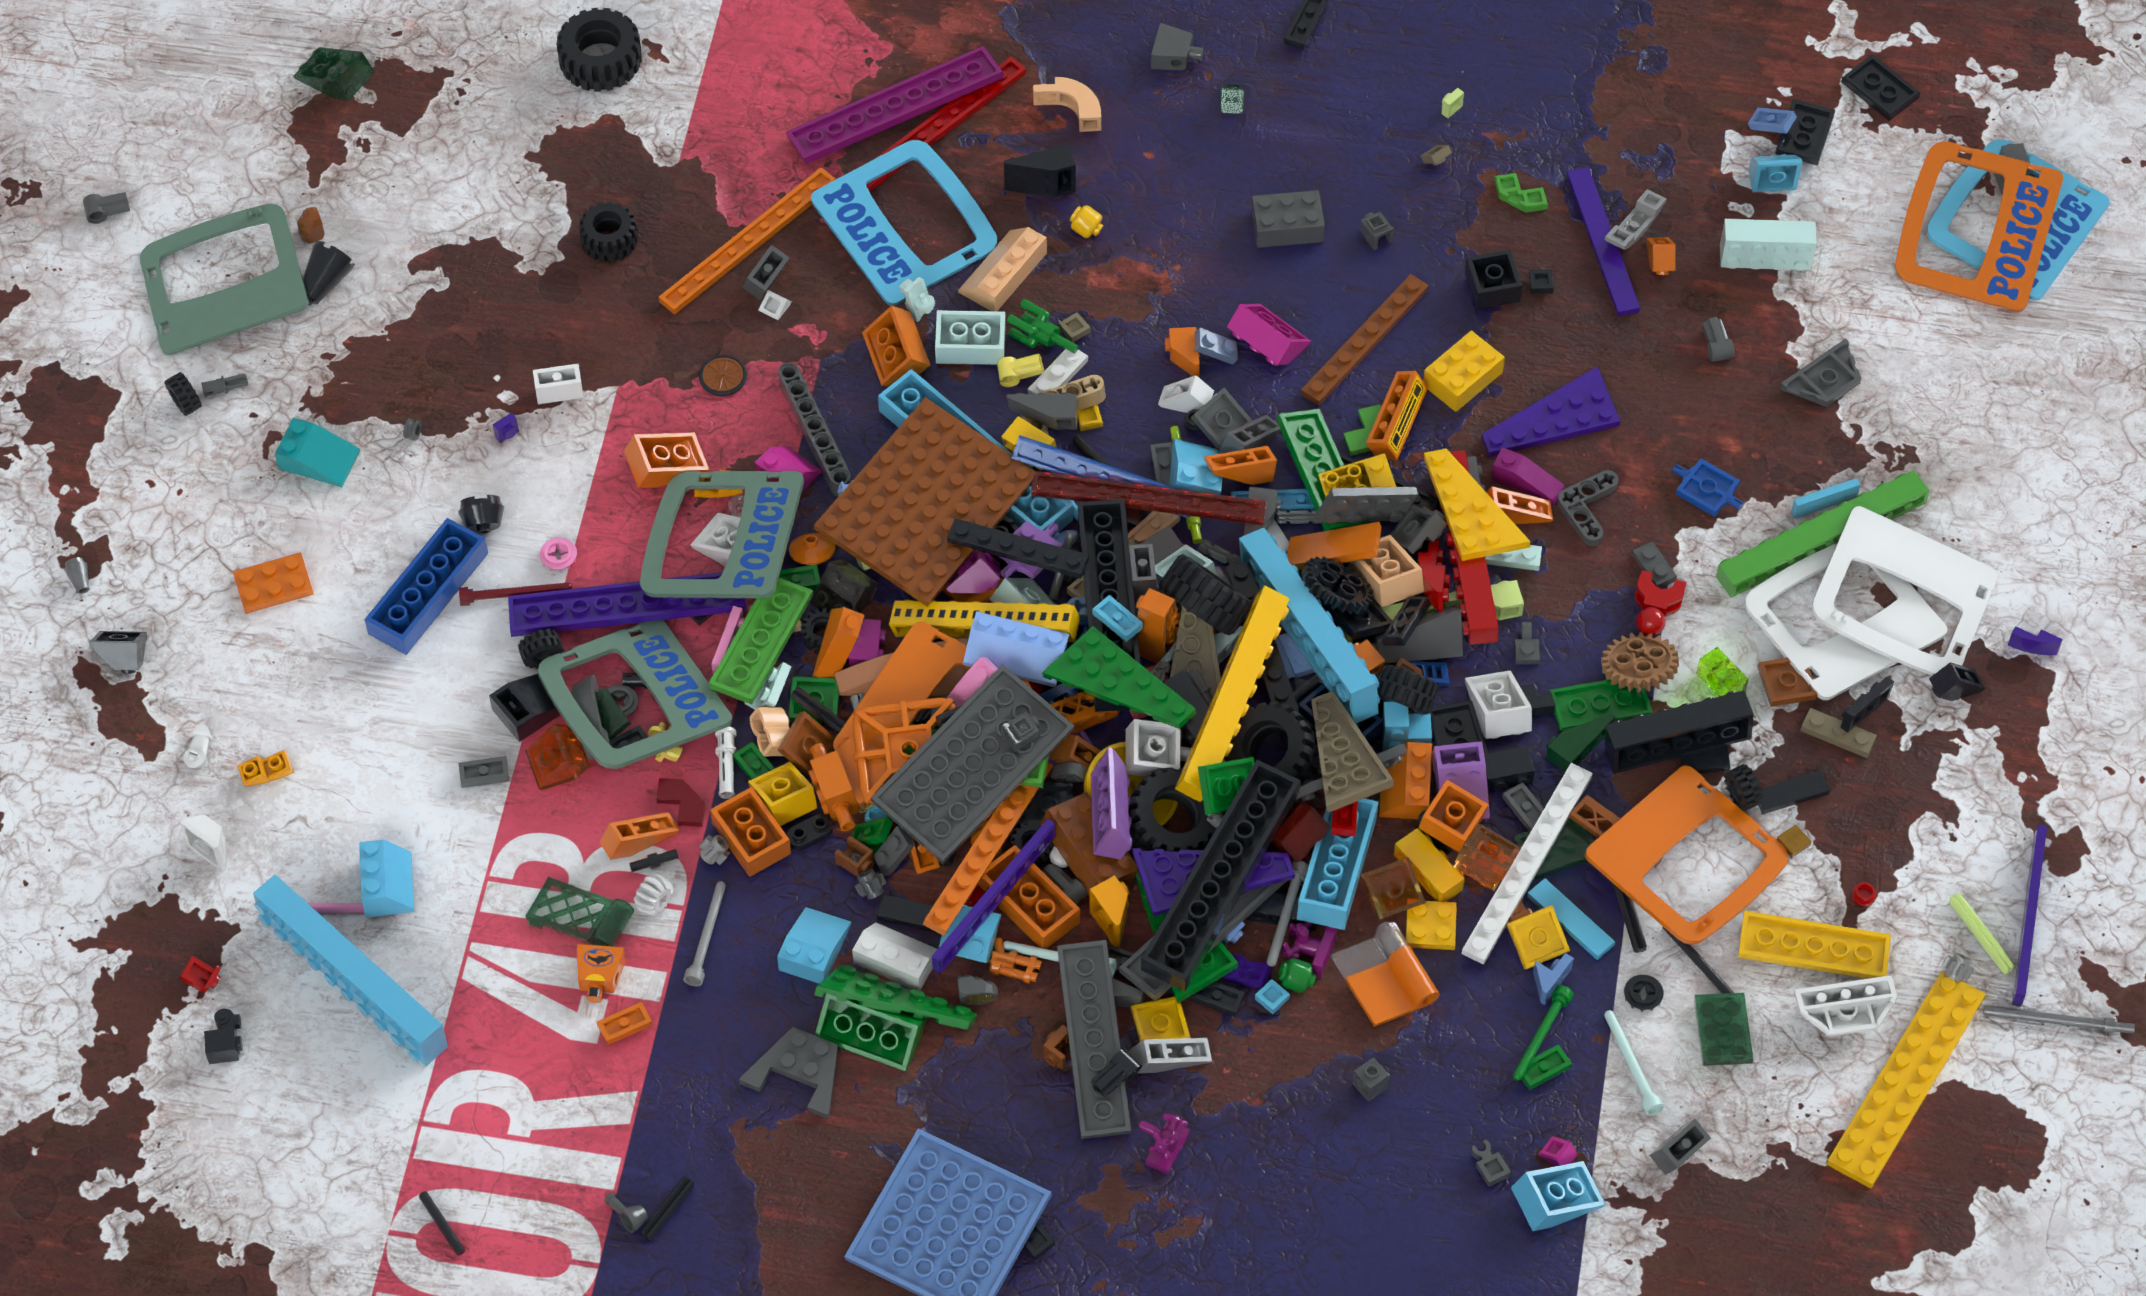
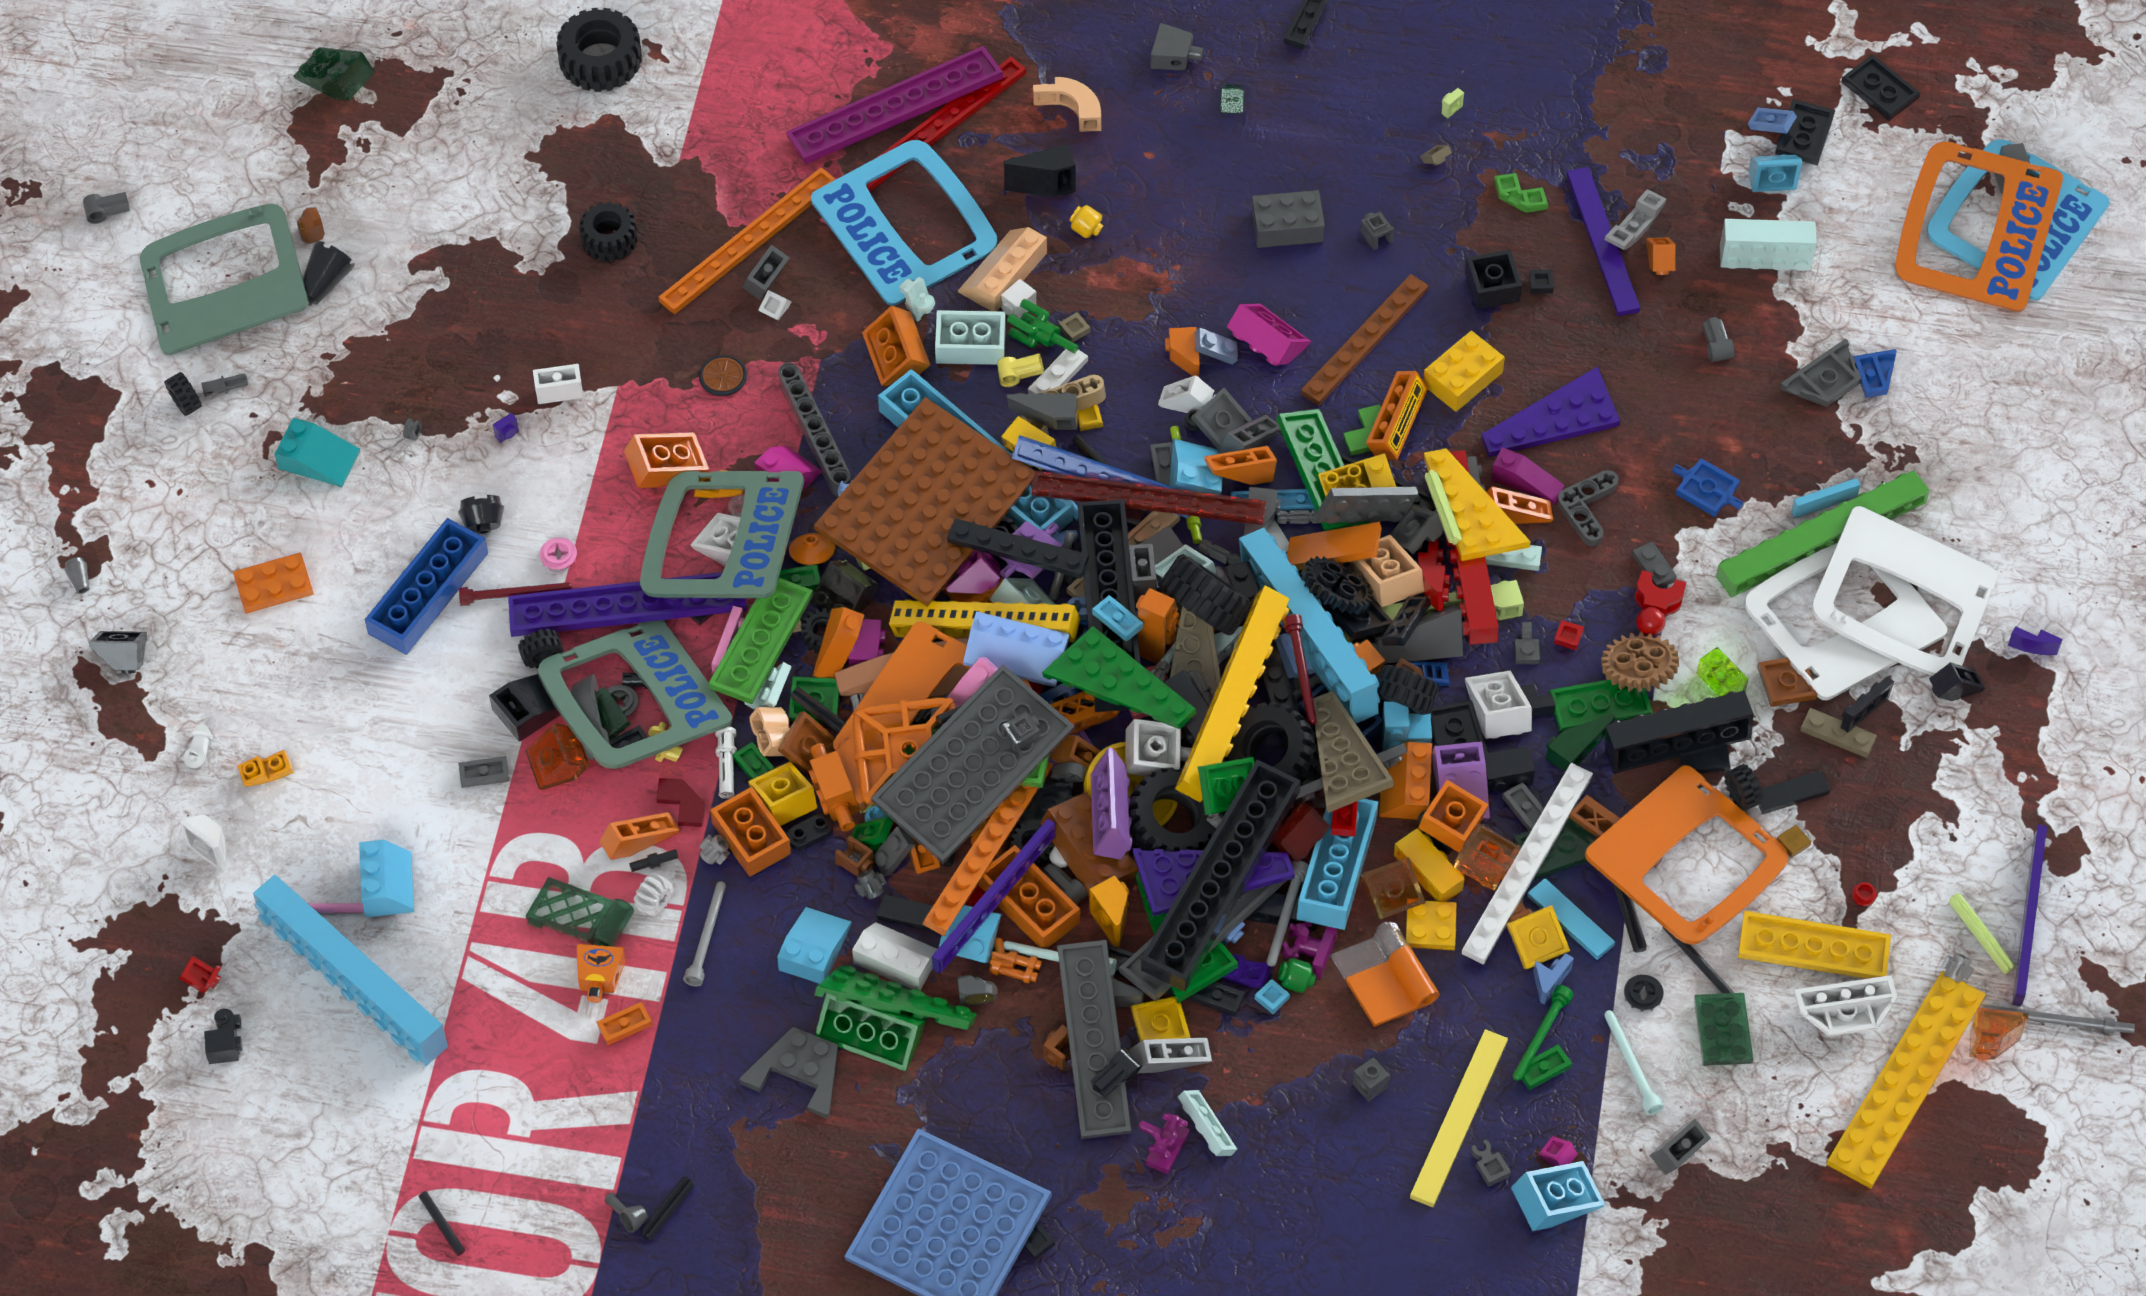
(1014, 295): none -> white brick
(1207, 1123): none -> light aqua plate
(1293, 625): none -> dark red piece
(1443, 507): none -> yellowish green axle
(1458, 1118): none -> light yellow tile
(1568, 635): none -> red plate
(1875, 372): none -> blue wing
(1995, 1032): none -> clear orange slope

